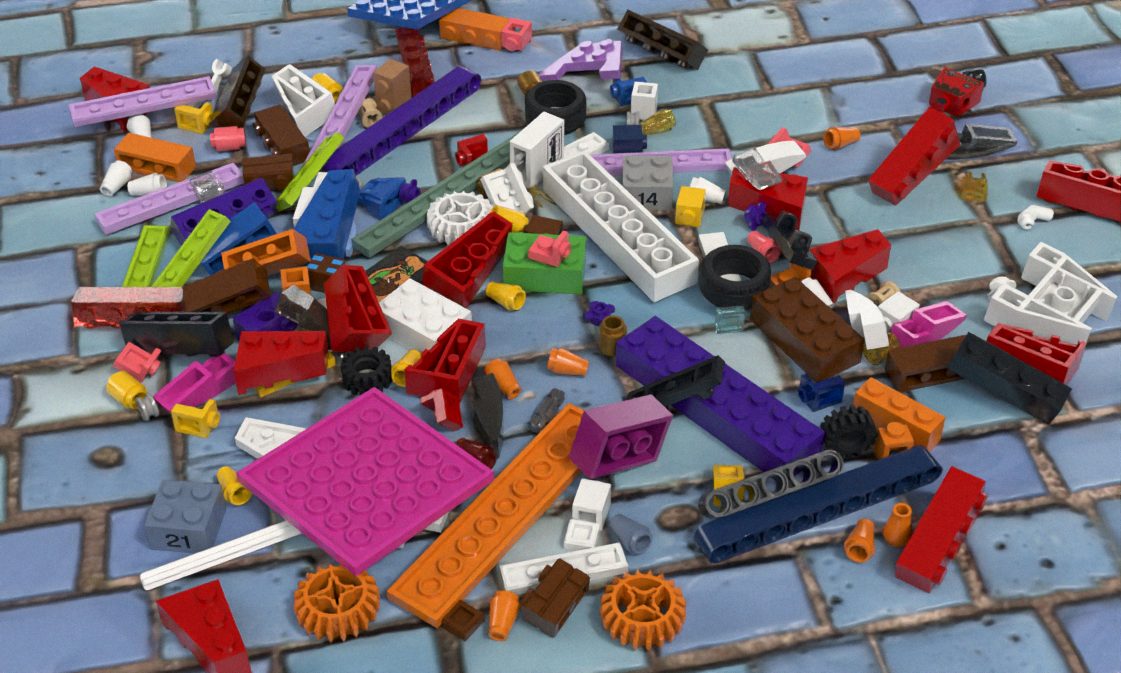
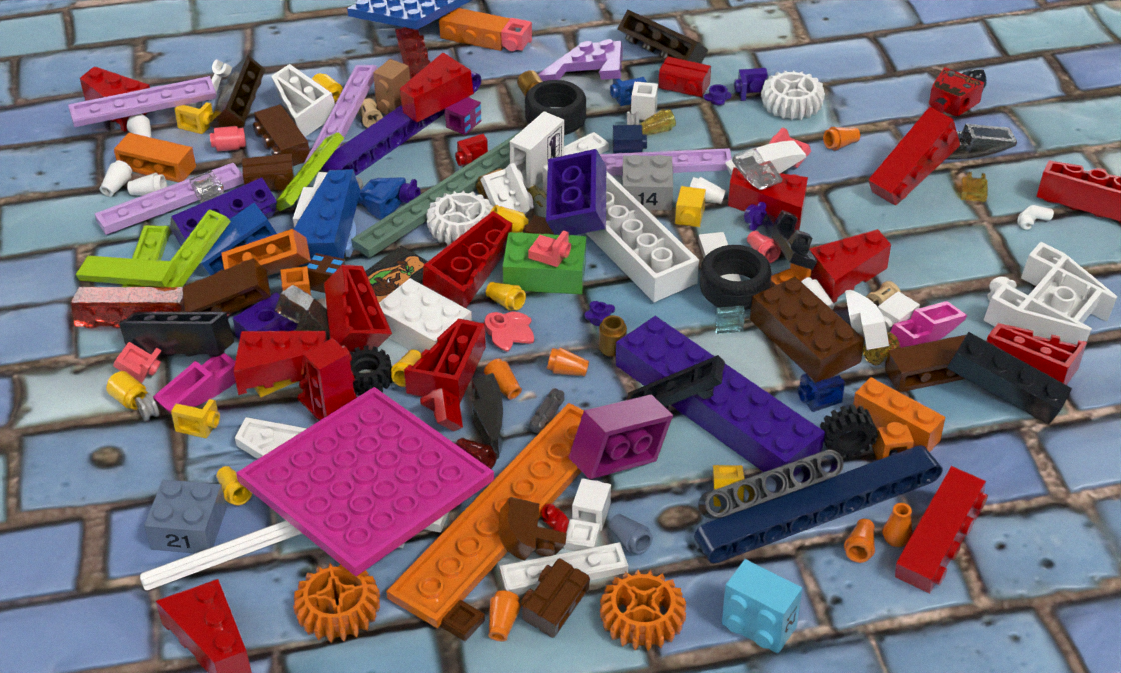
(126, 271): none -> lime tile
(326, 379): none -> red wedge
(436, 88): none -> red wedge
(463, 115): none -> magenta brick
(508, 329): none -> coral plate
(521, 532): none -> reddish brown brick
(554, 518): none -> red arm
(576, 193): none -> dark purple brick
(684, 77): none -> red brick
(718, 94): none -> dark purple plate
(750, 81): none -> dark purple bracket
(761, 606): none -> medium azure brick
(792, 95): none -> white gear

